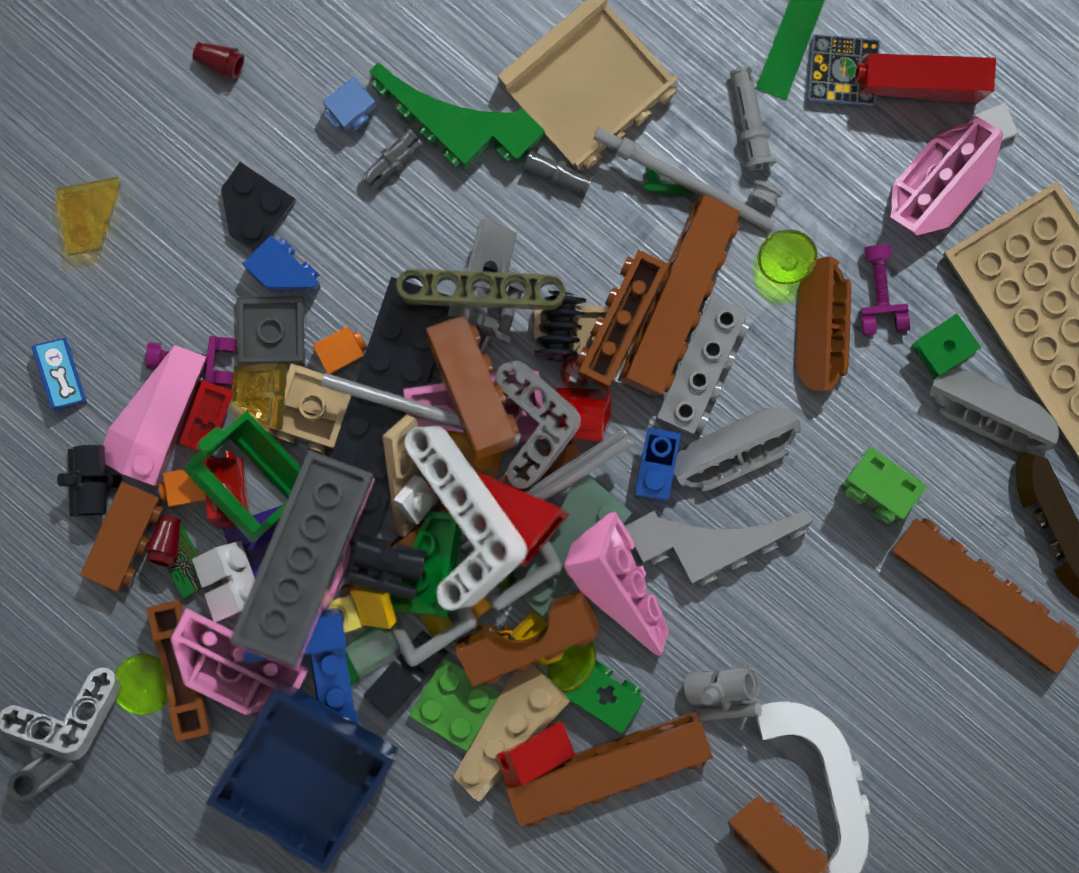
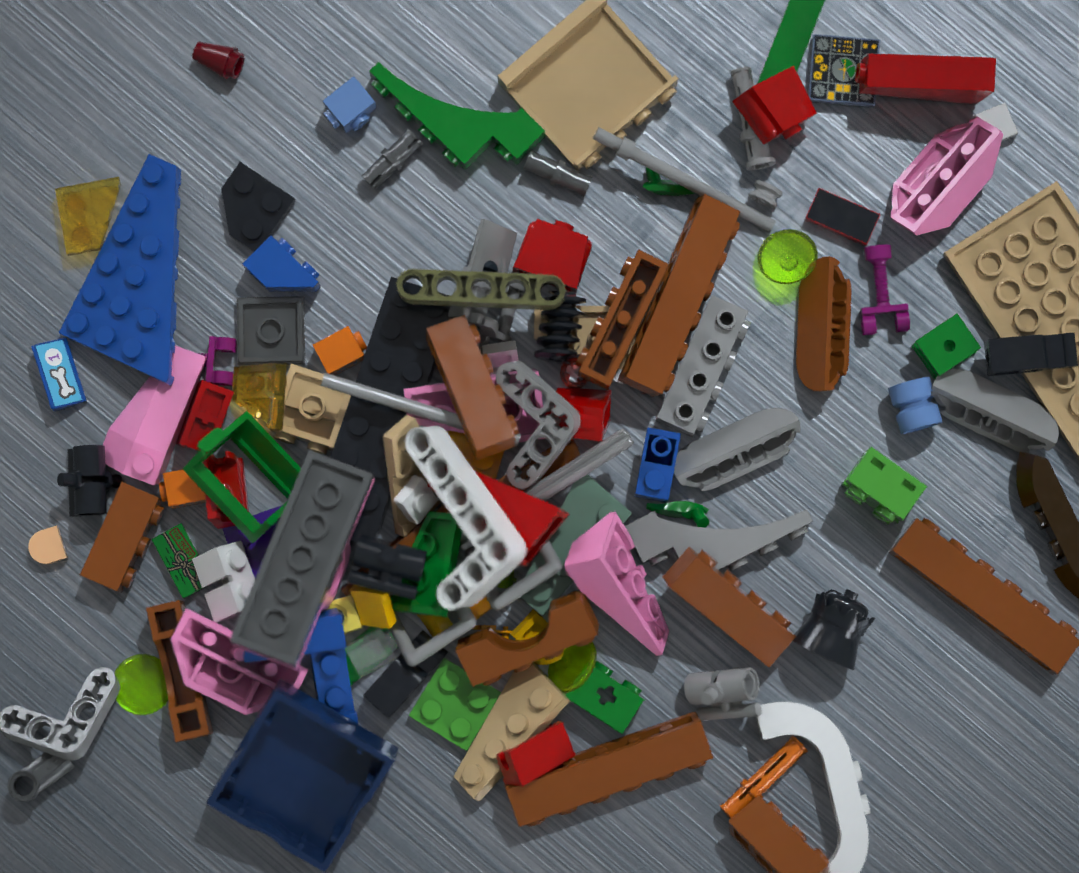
(47, 546): none -> light nougat tile
(129, 292): none -> blue wing
(164, 543): dark red cone -> none
(501, 353): none -> white plate
(554, 251): none -> red torso
(682, 509): none -> green bar
(728, 606): none -> dark orange brick
(764, 777): none -> orange pin
(776, 106): none -> red torso
(835, 627): none -> black hat
(842, 217): none -> black tile
(915, 405): none -> medium blue wheel
(1030, 353): none -> black piece

